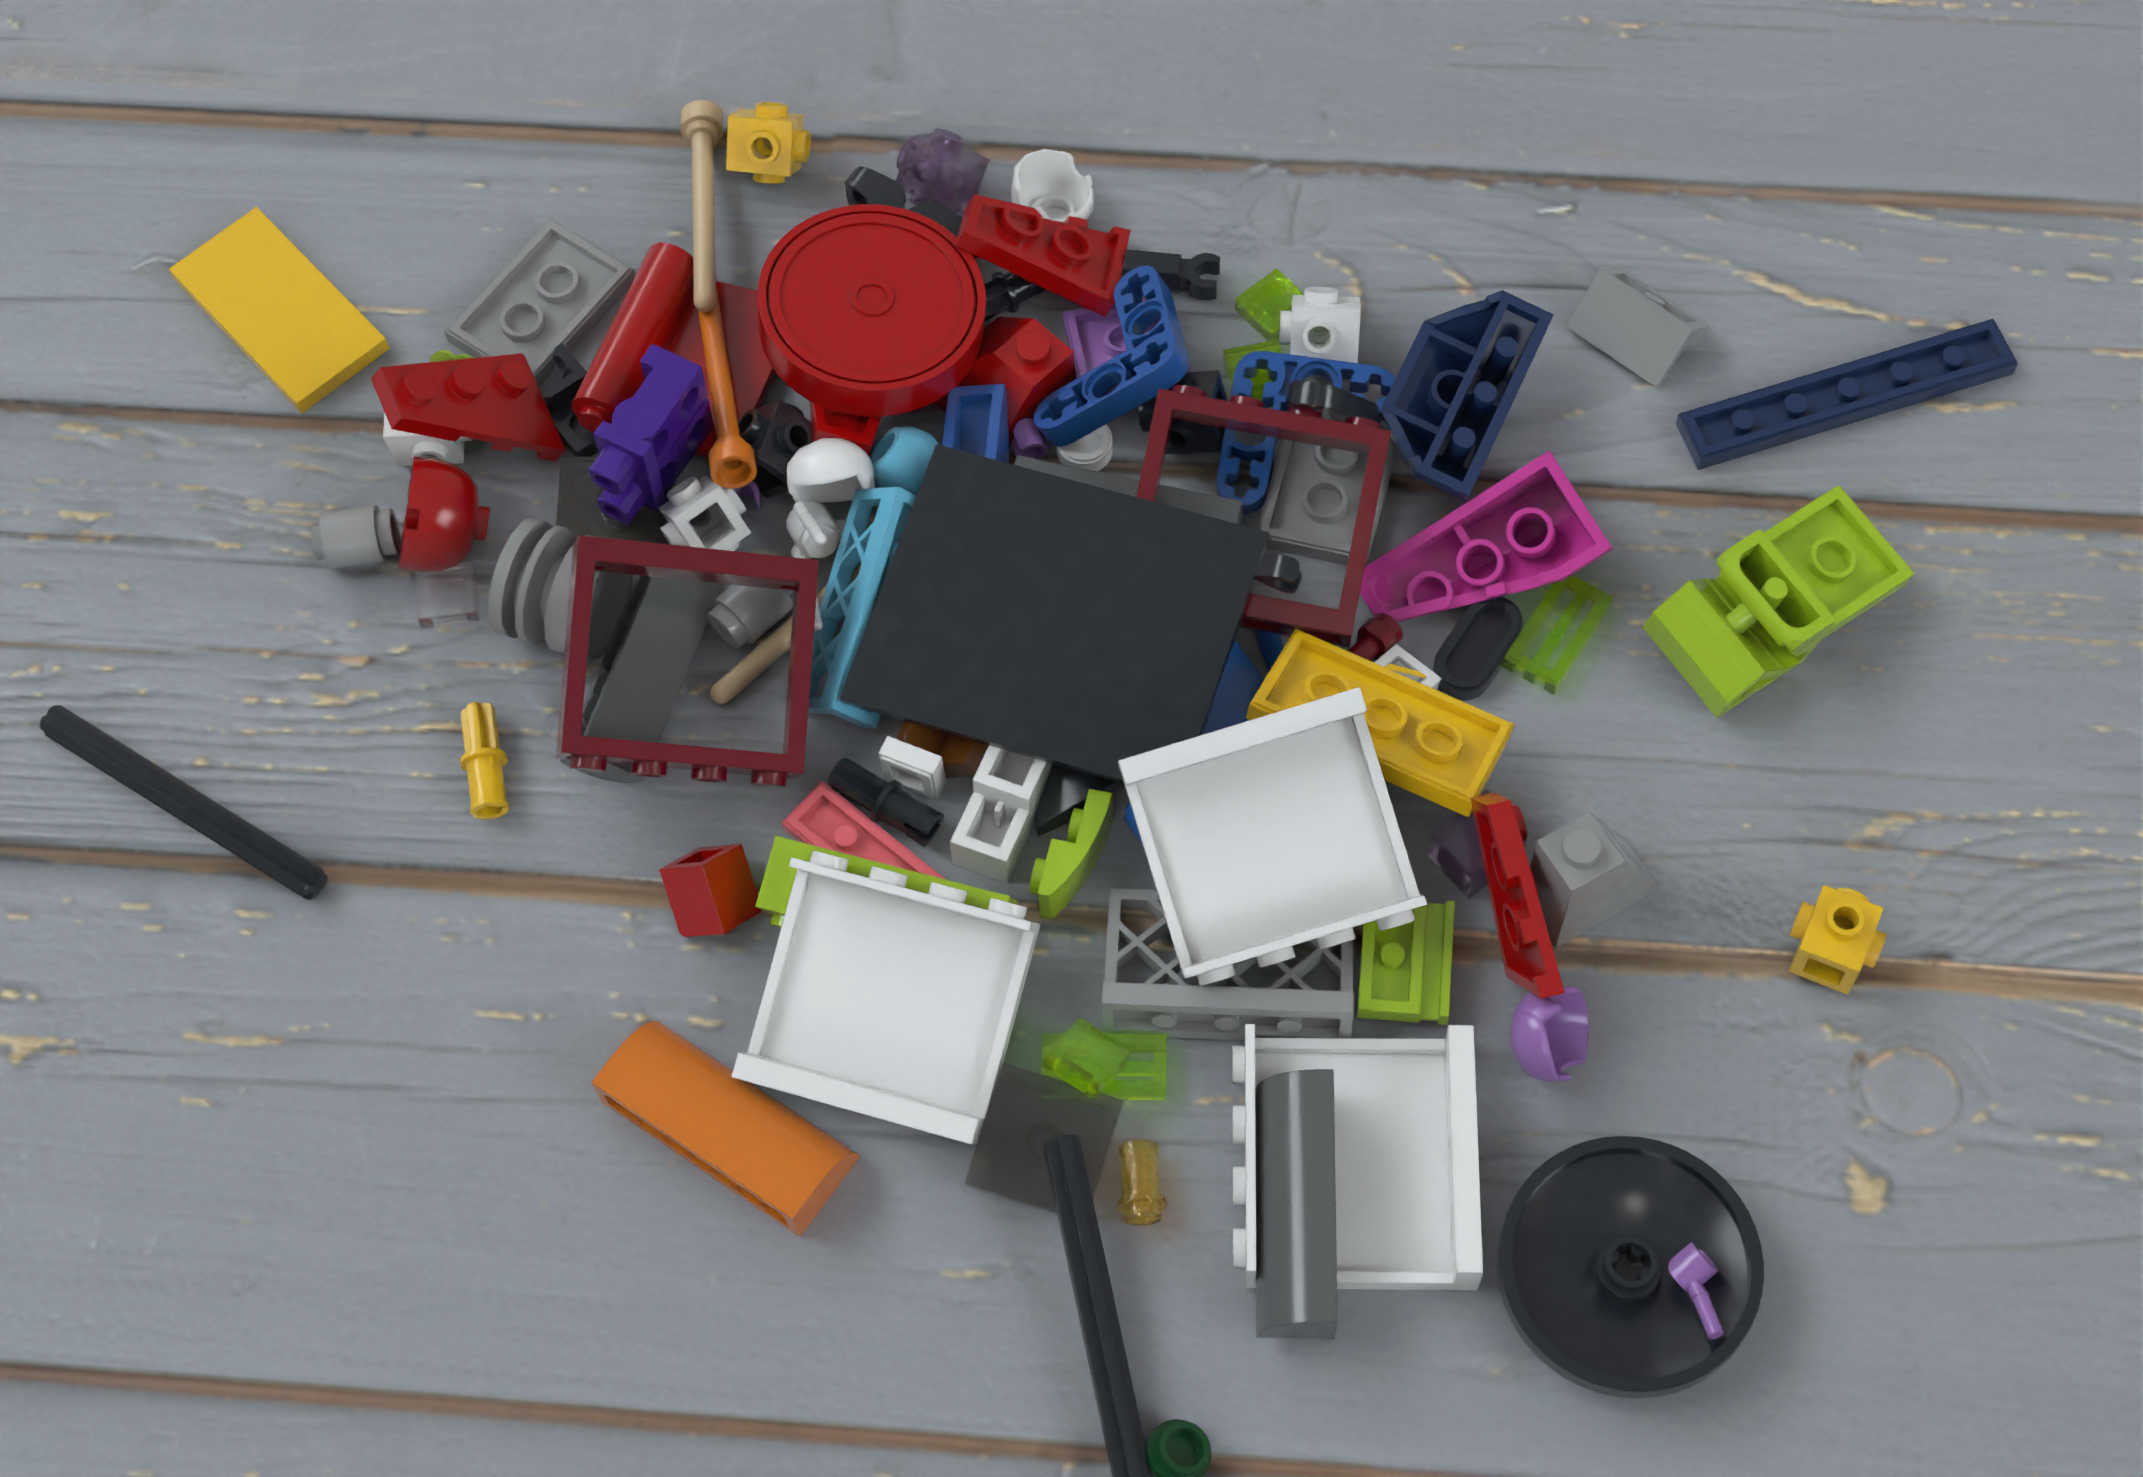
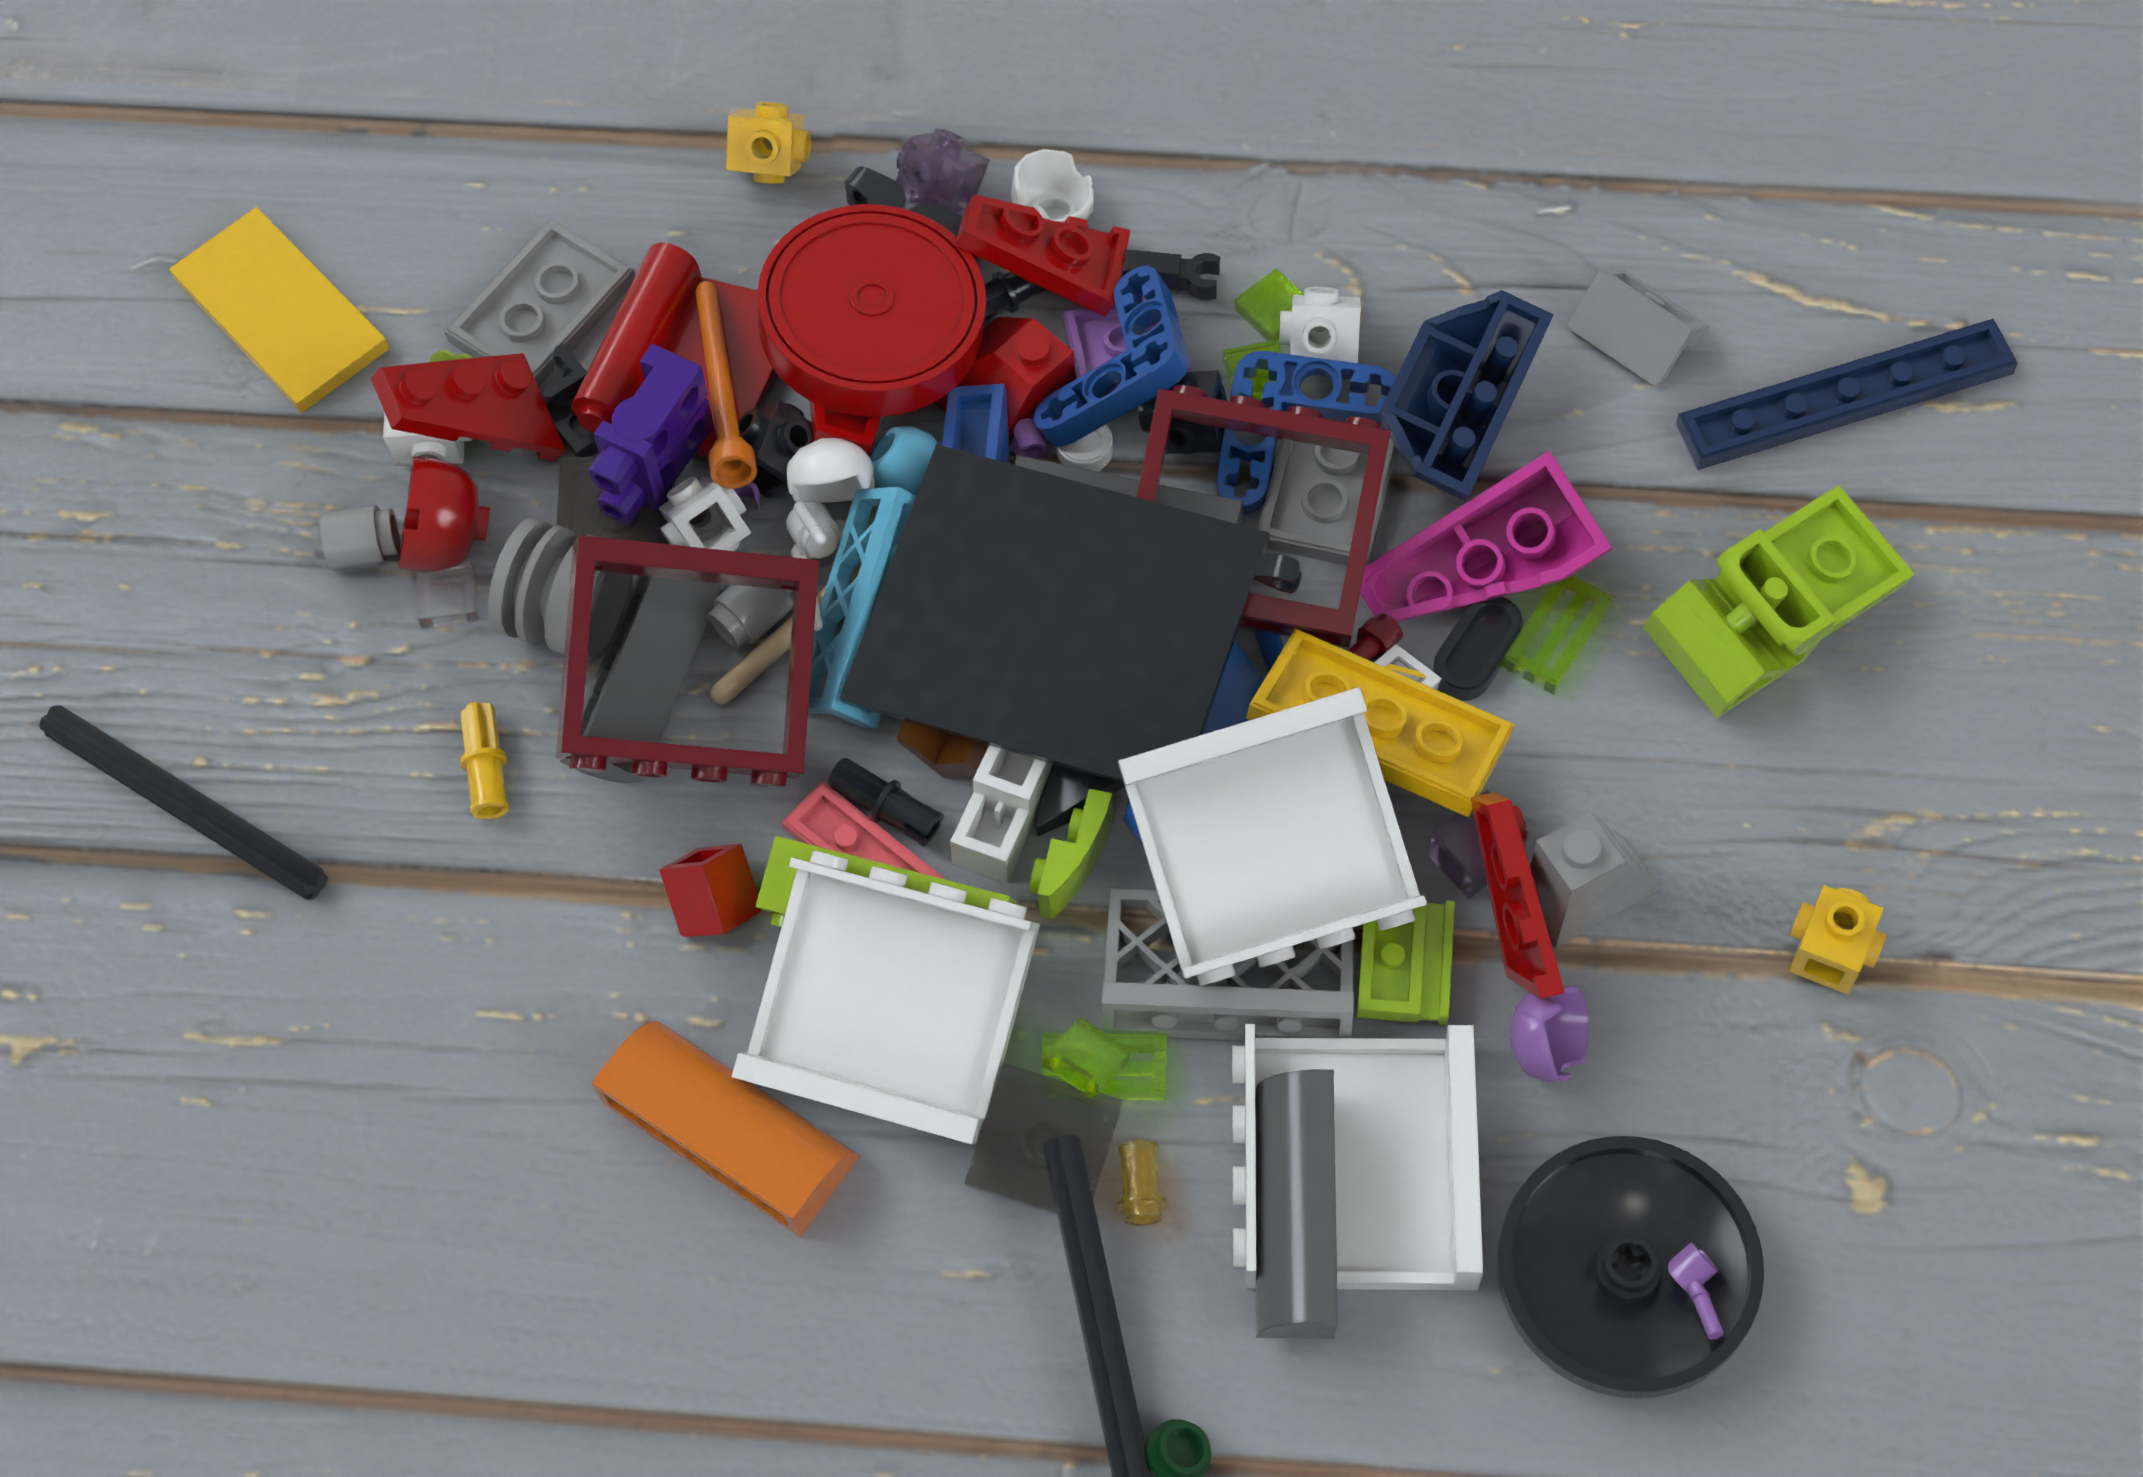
(702, 129): tan piece -> none
(912, 767): white tile -> none
(1330, 401): black tile -> none

